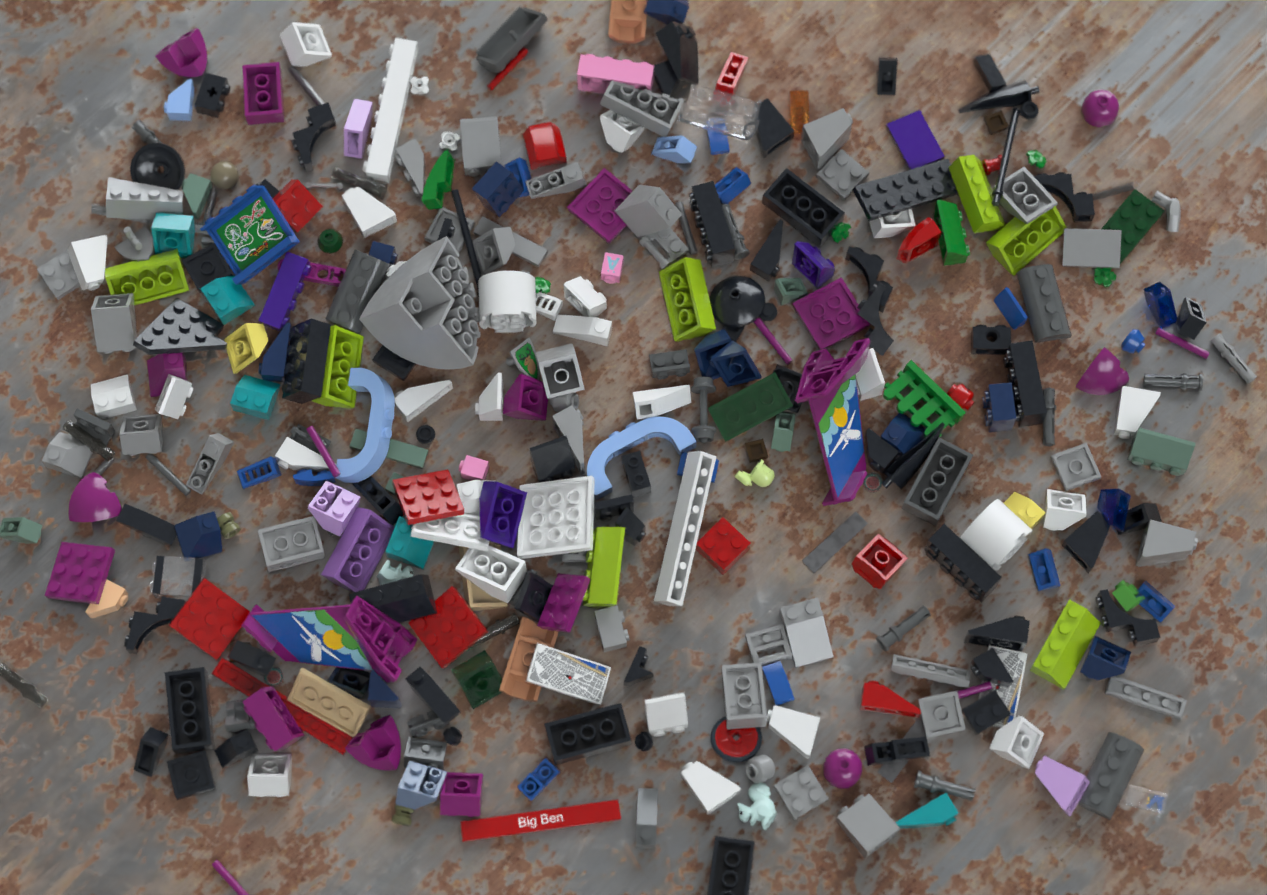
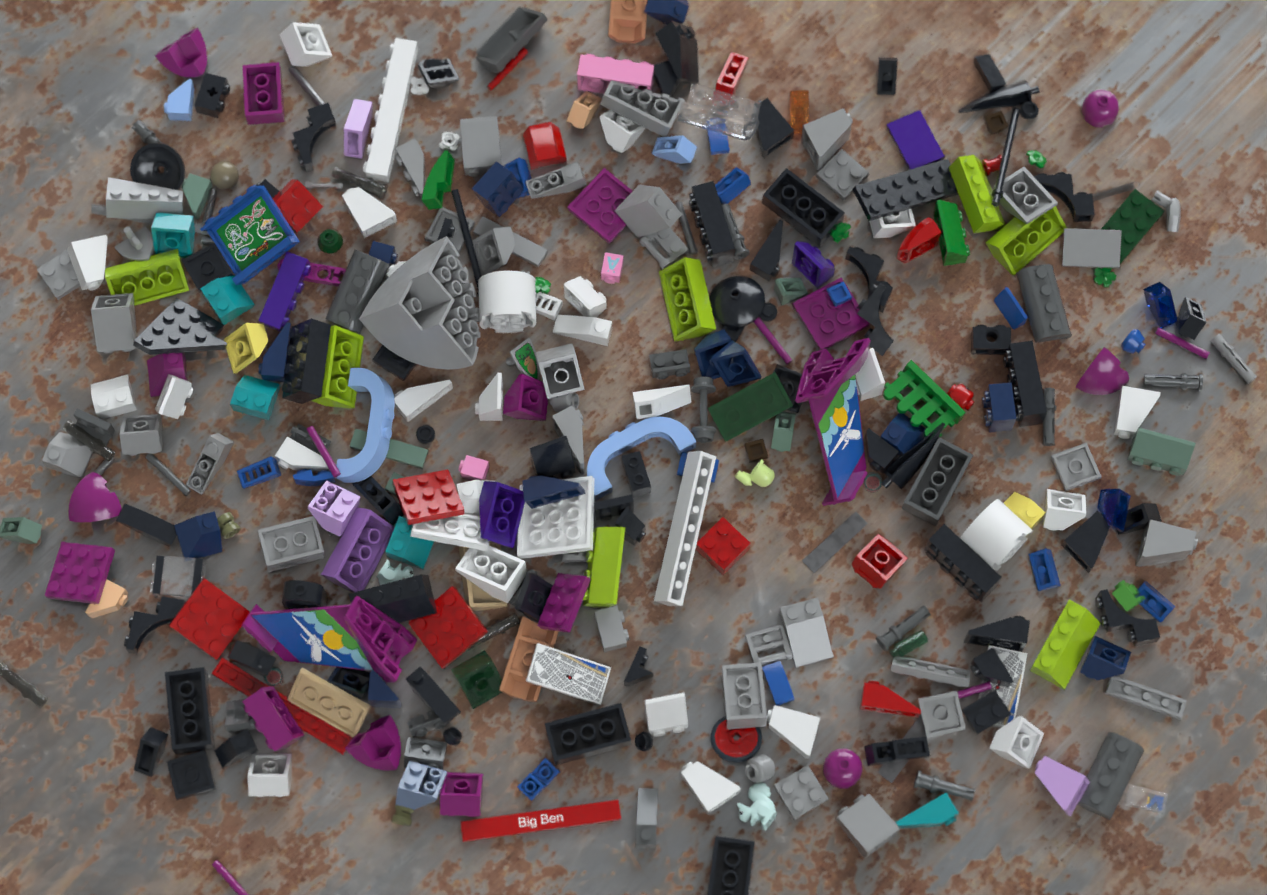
(300, 593): none -> black window
(438, 72): none -> black slope
(547, 490): none -> dark blue slope
(583, 109): none -> light nougat slope
(839, 294): none -> blue tile
(909, 644): none -> clear green cylinder

